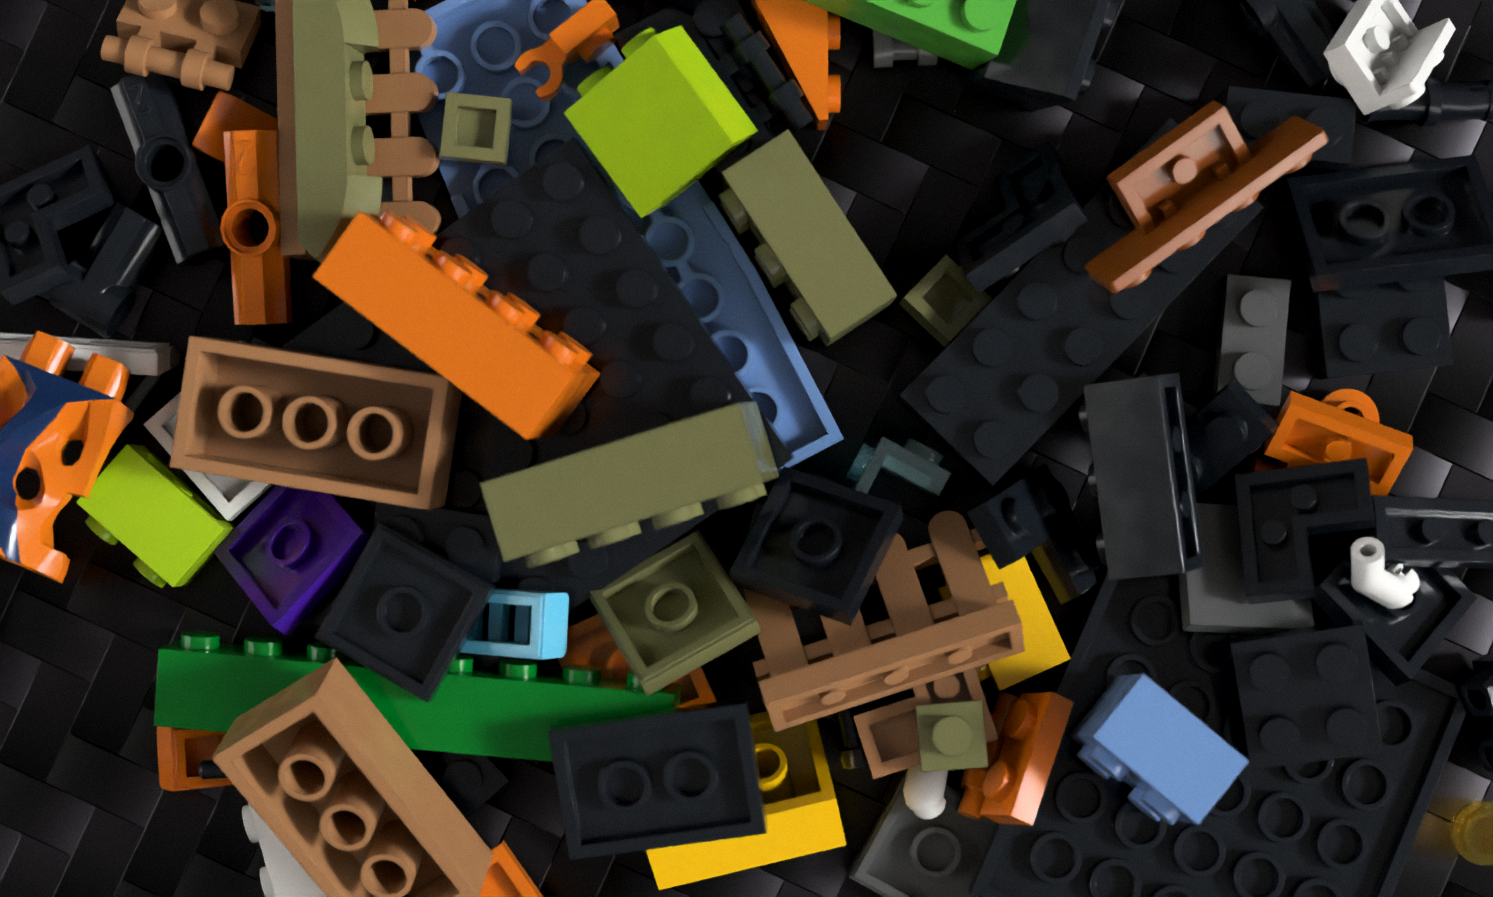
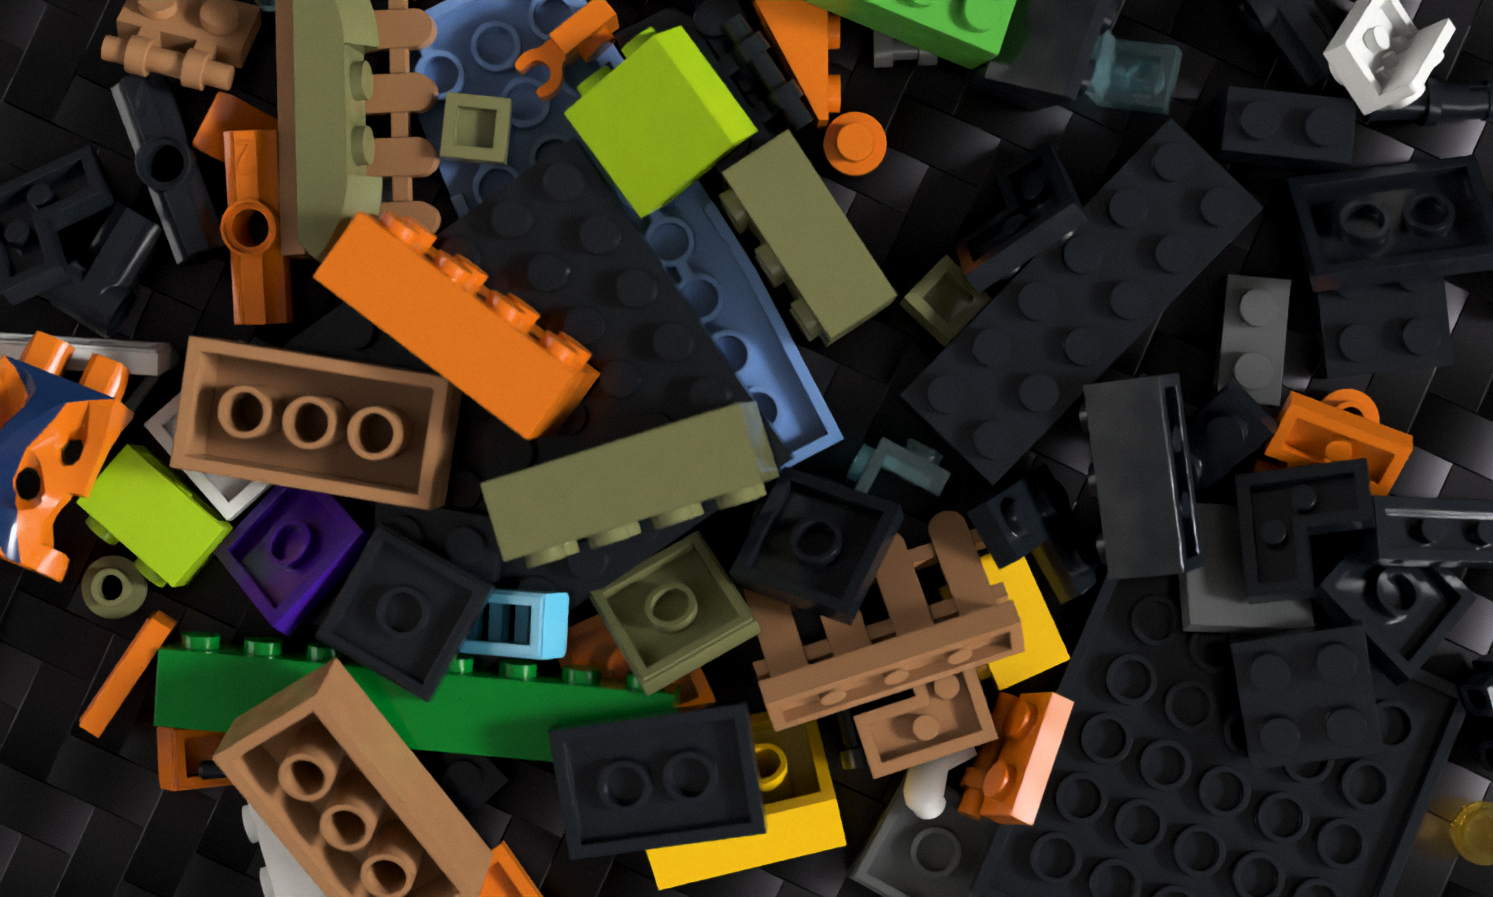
(126, 672): none -> orange tile
(133, 590): none -> olive plate
(854, 143): none -> orange plate
(951, 736): olive plate -> none
(1134, 74): none -> clear light blue bracket
(1158, 750): medium blue brick -> none
(1190, 184): dark orange bracket -> none
(1370, 578): white arm -> none

